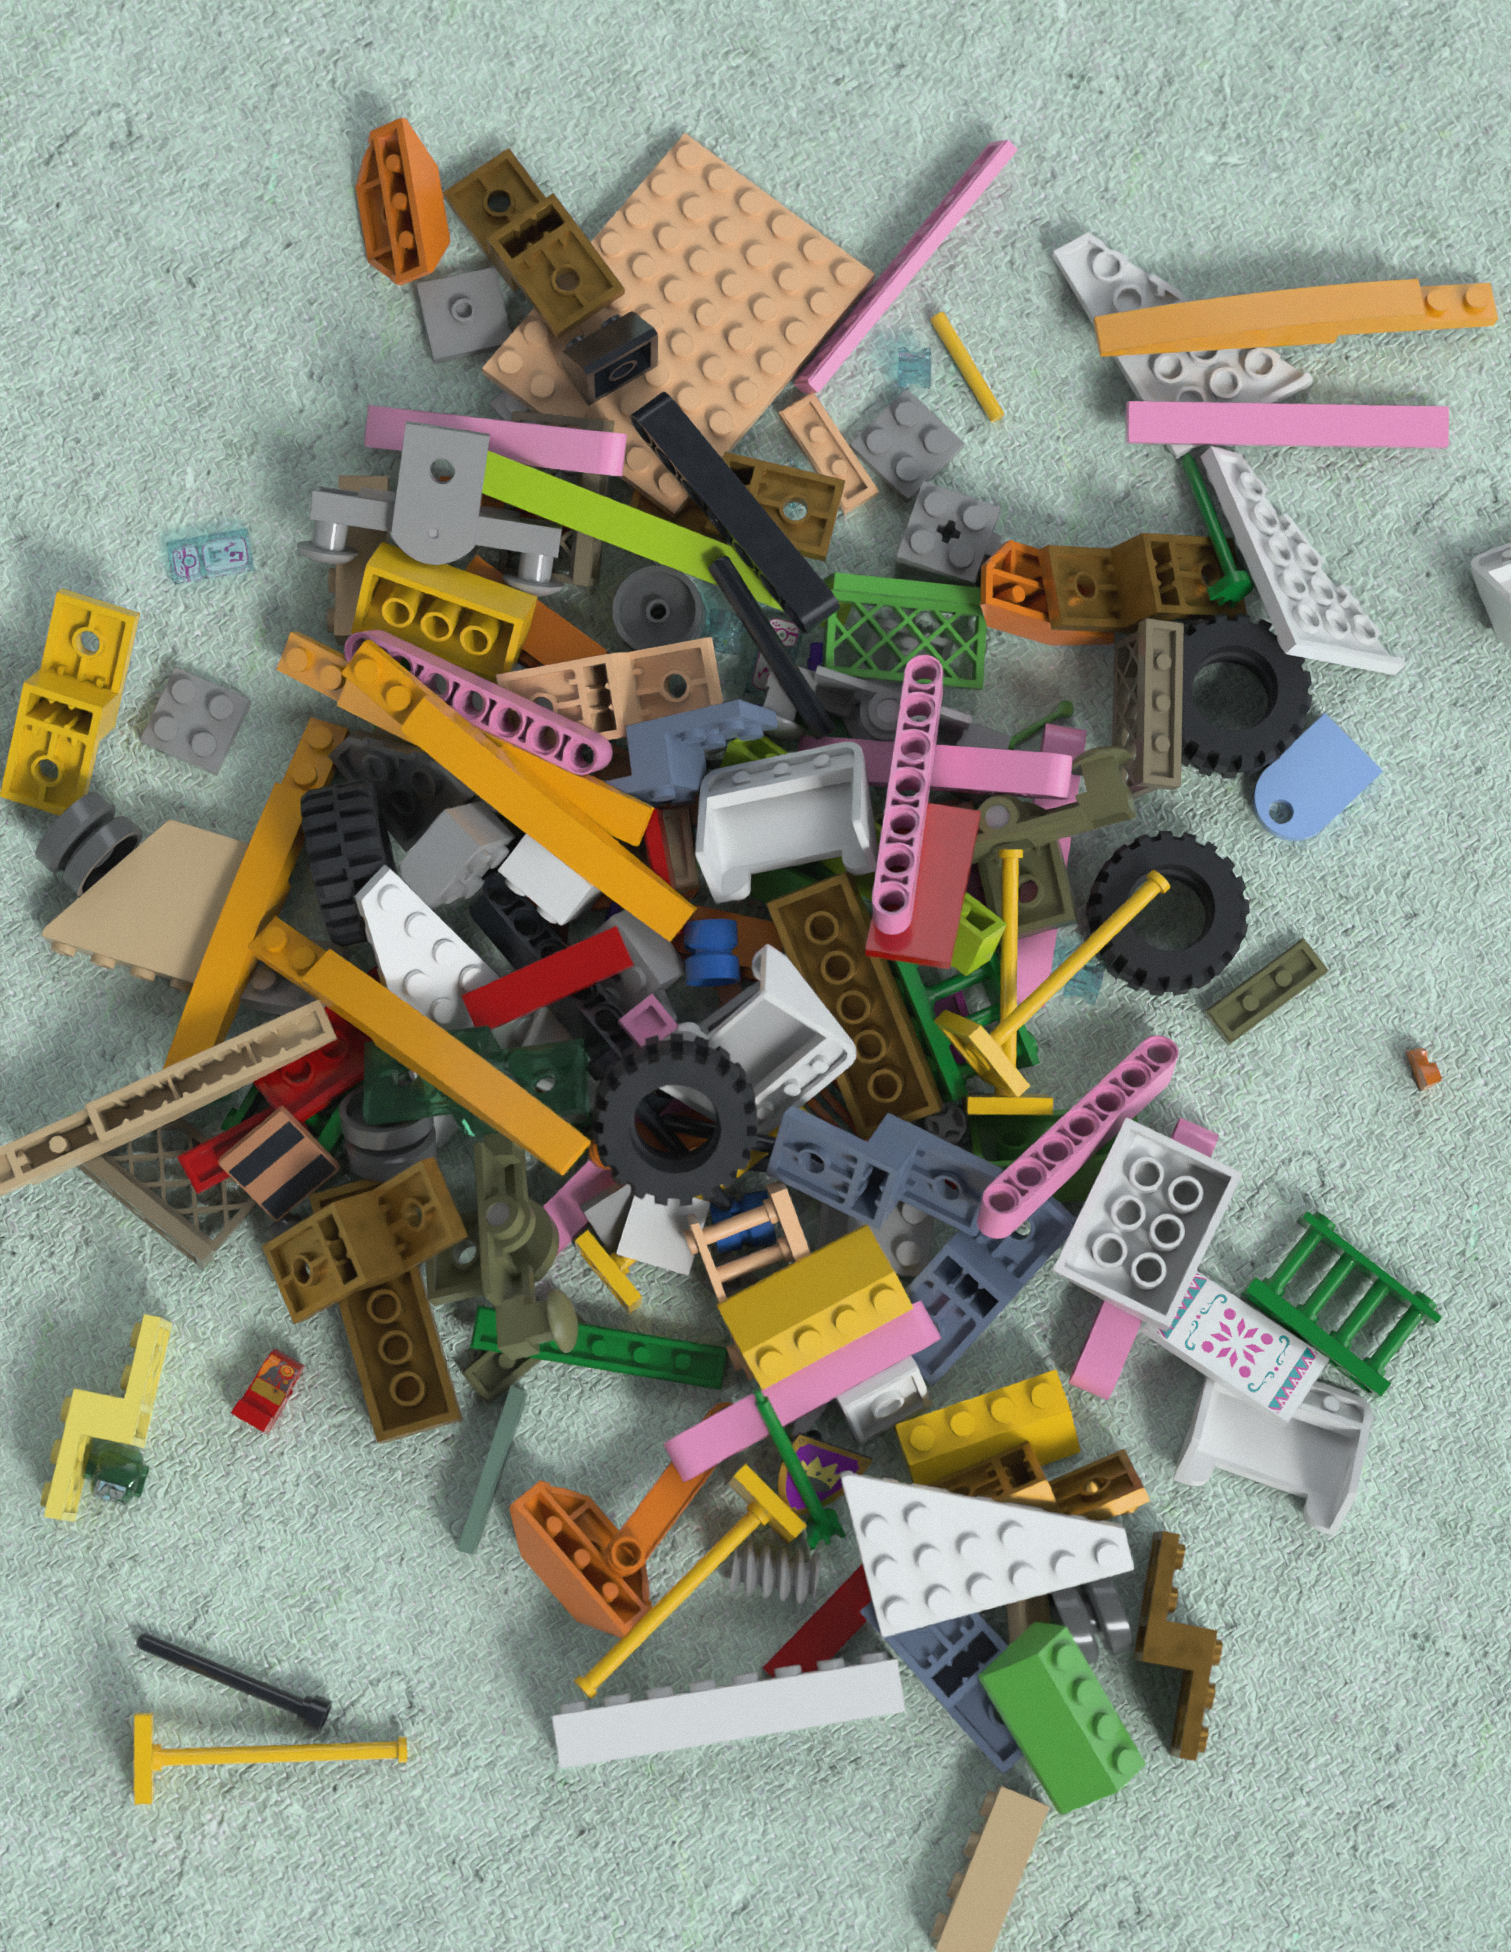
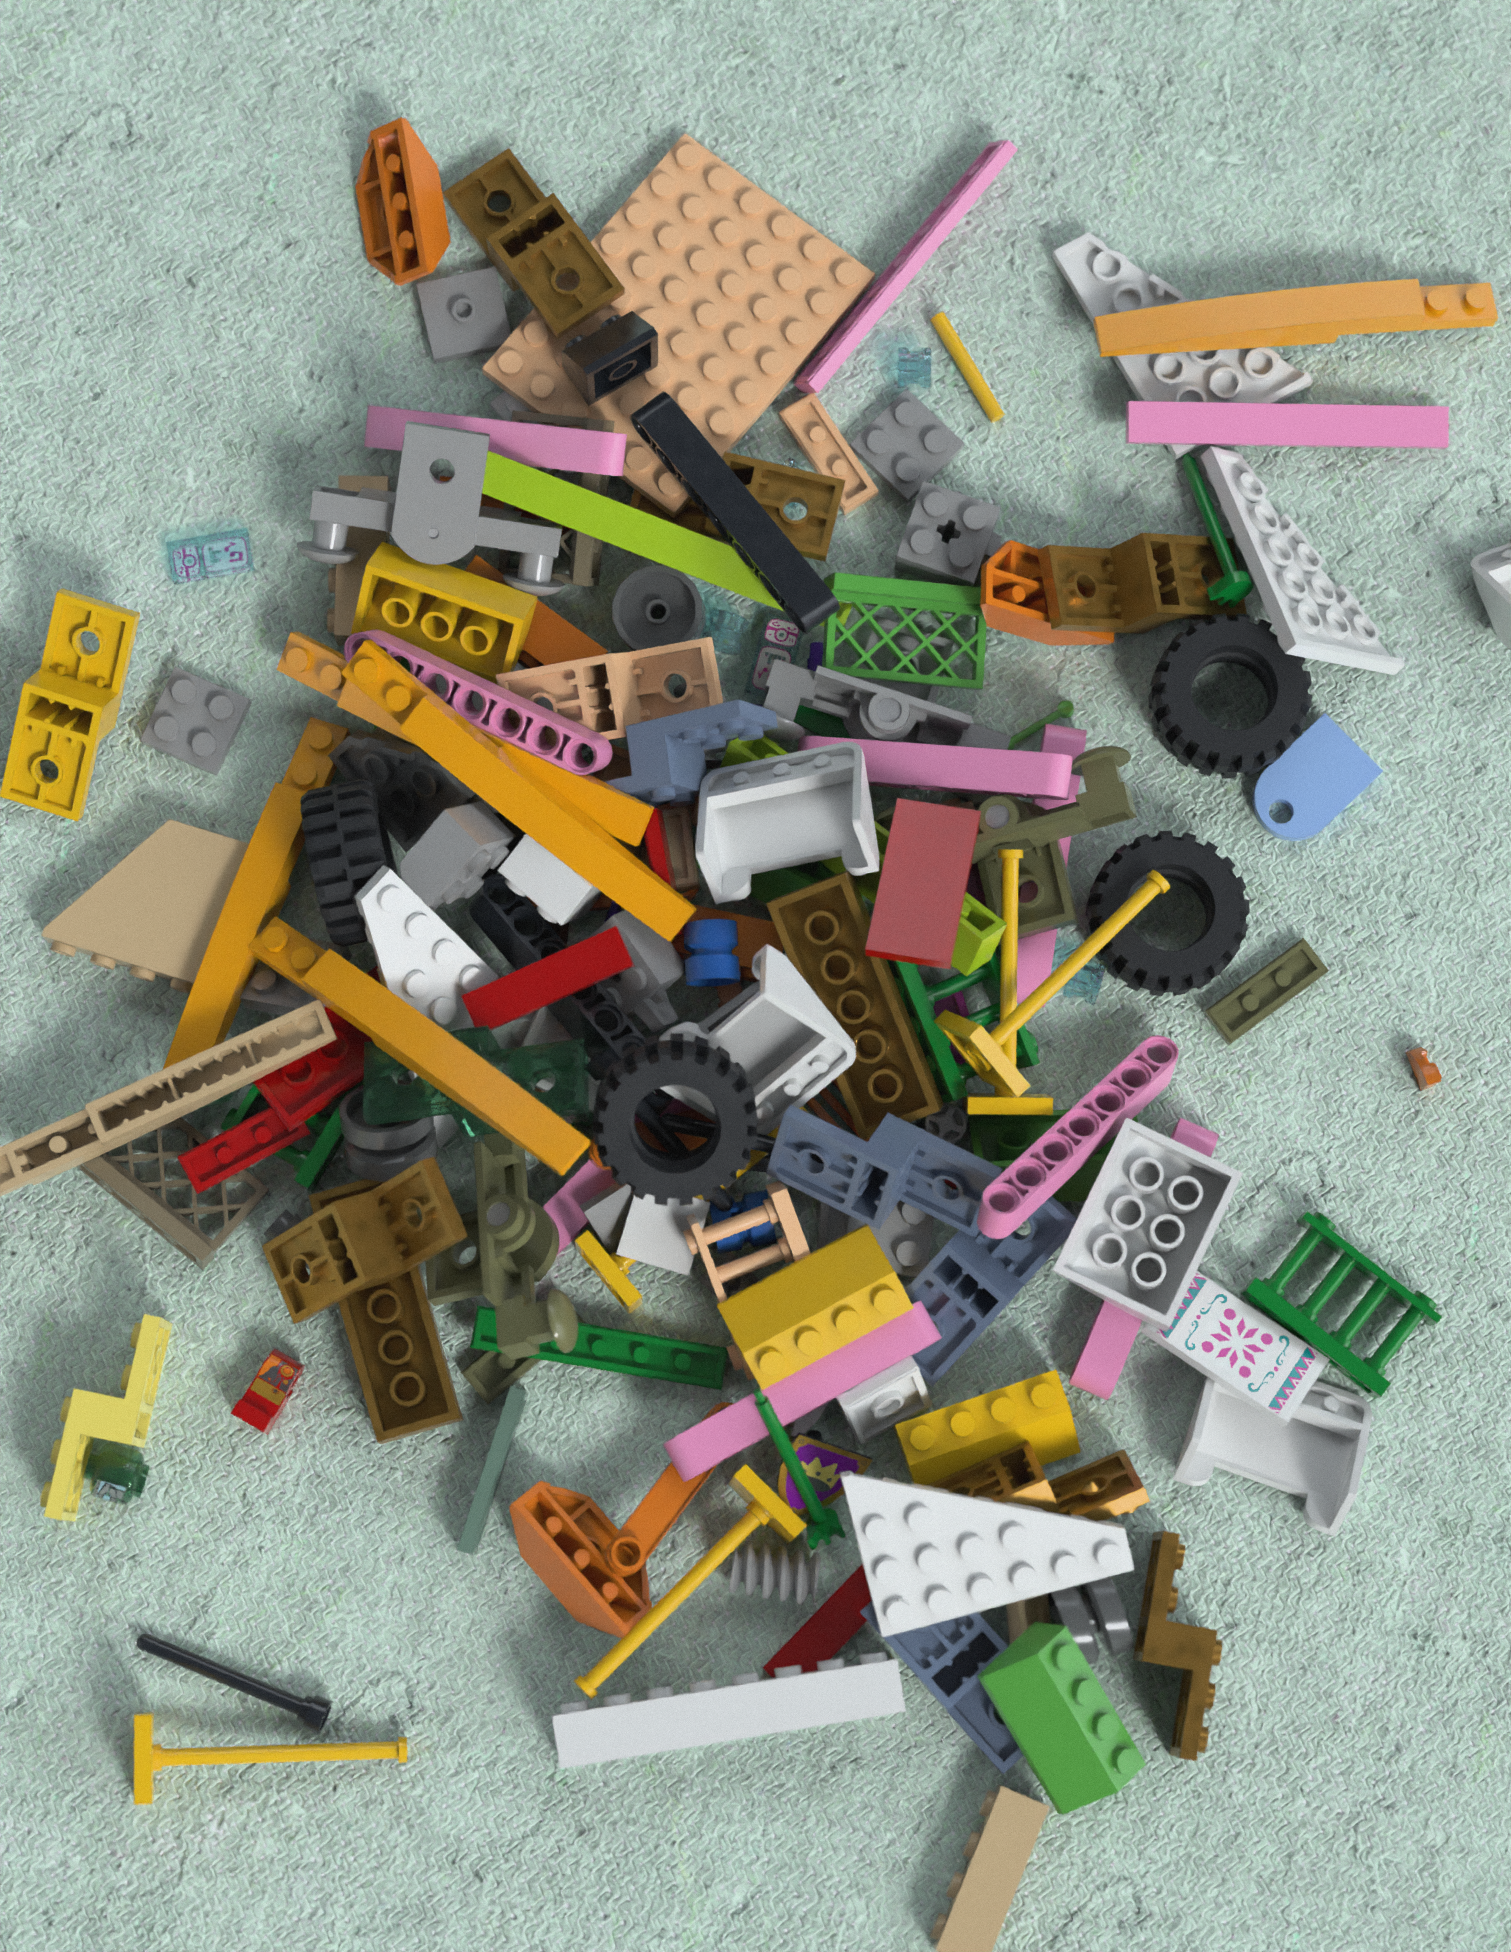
(87, 842): dark grey wheel -> none
(279, 1163): tile -> none
(648, 1020): bright pink tile -> none
(771, 647): black axle -> none
(902, 810): bright pink beam -> none
(1155, 699): dark tan fence -> none

